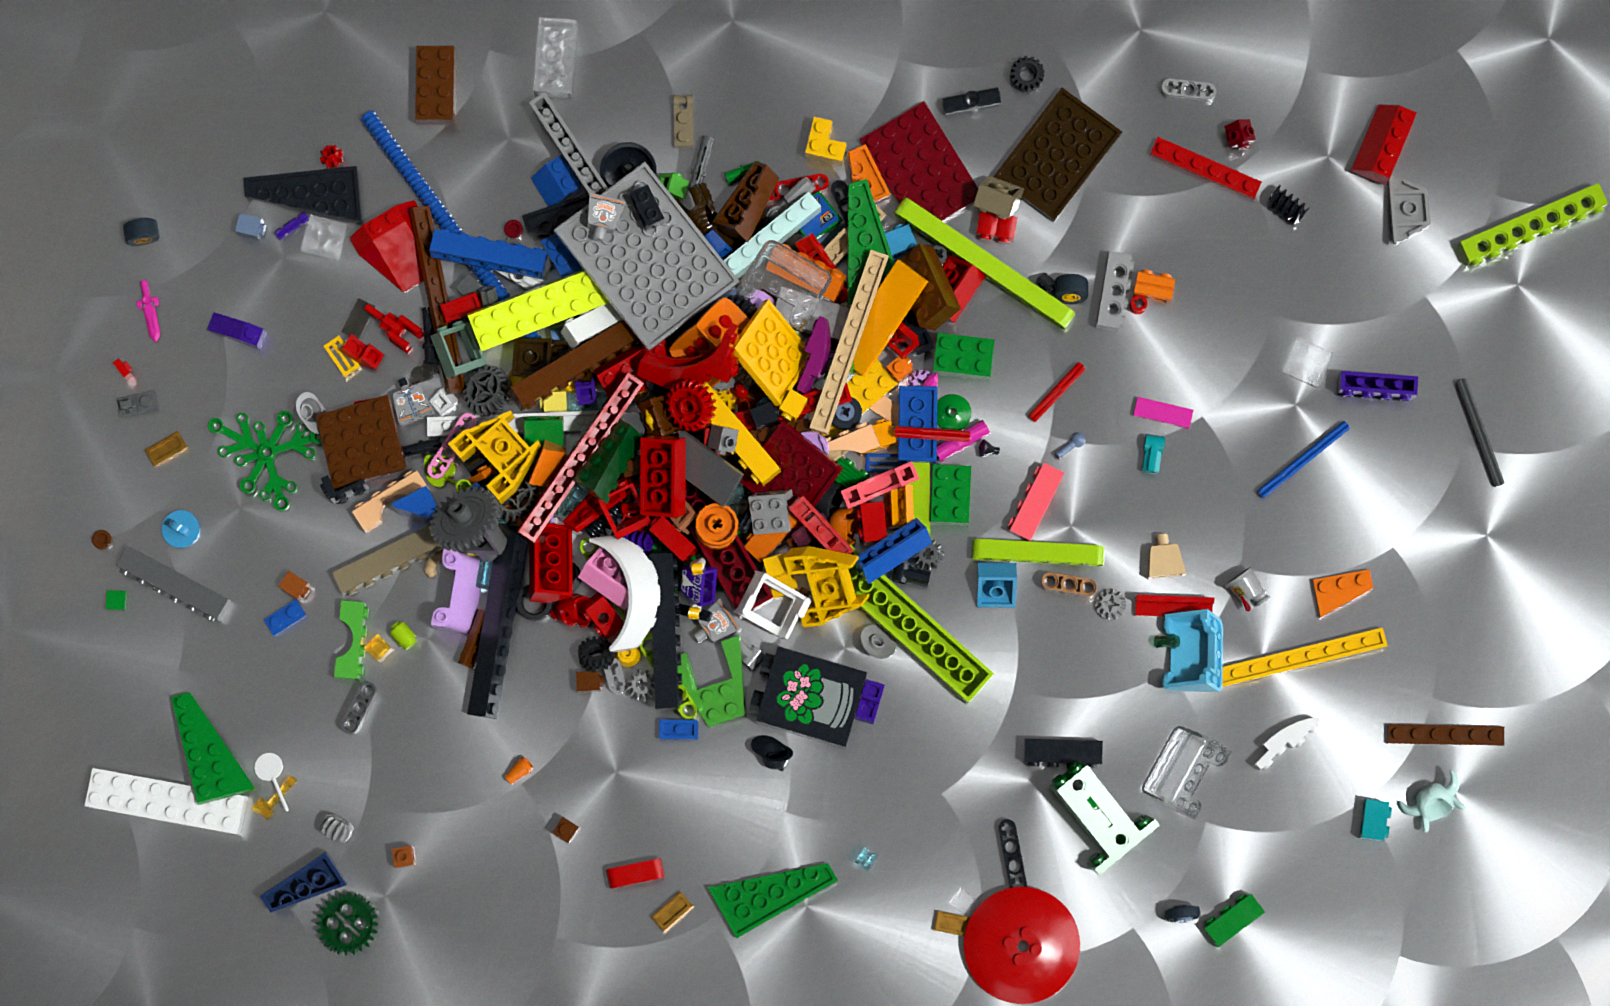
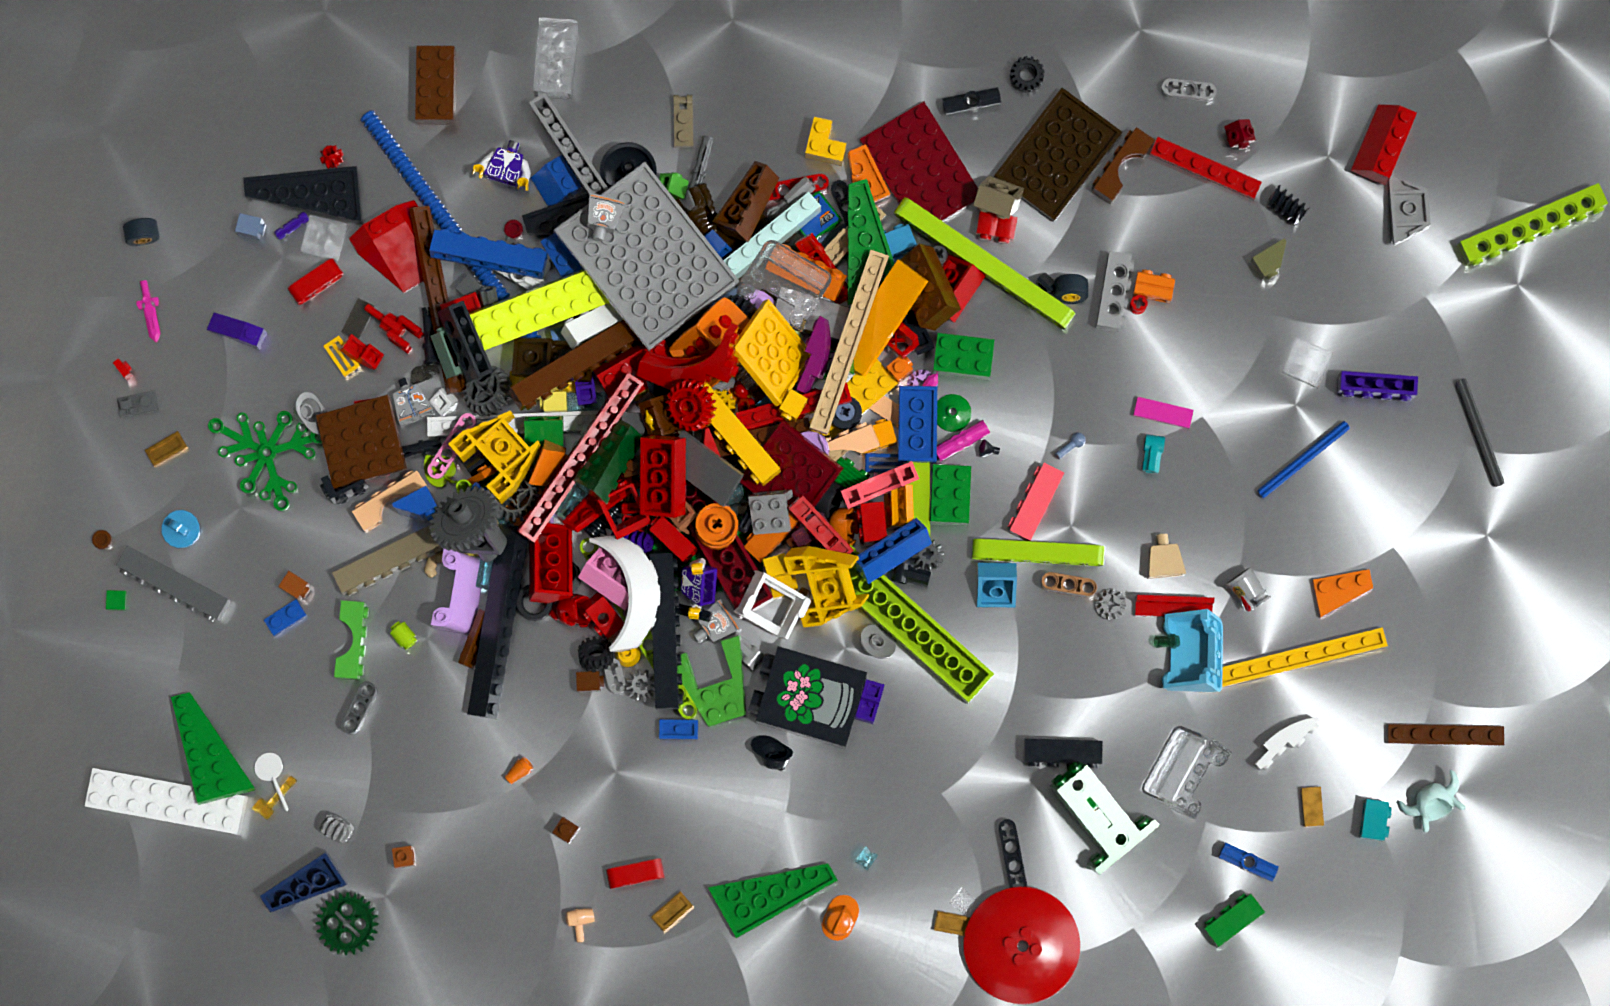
(315, 281): none -> red beam
(378, 648): clear yellow brick -> none
(465, 341): none -> black brick
(505, 166): none -> torso
(578, 918): none -> light nougat piece
(646, 207): black brick -> none
(722, 439): dark grey brick -> none
(737, 173): green axle -> none
(764, 416): black brick -> none
(840, 917): none -> orange piece
(932, 434): red axle -> none
(1056, 392): red axle -> none
(1136, 146): none -> reddish brown arch
(1182, 913): black wheel -> none
(1260, 867): none -> blue piece
(1269, 260): none -> olive slope
(1312, 806): none -> pearl gold tile

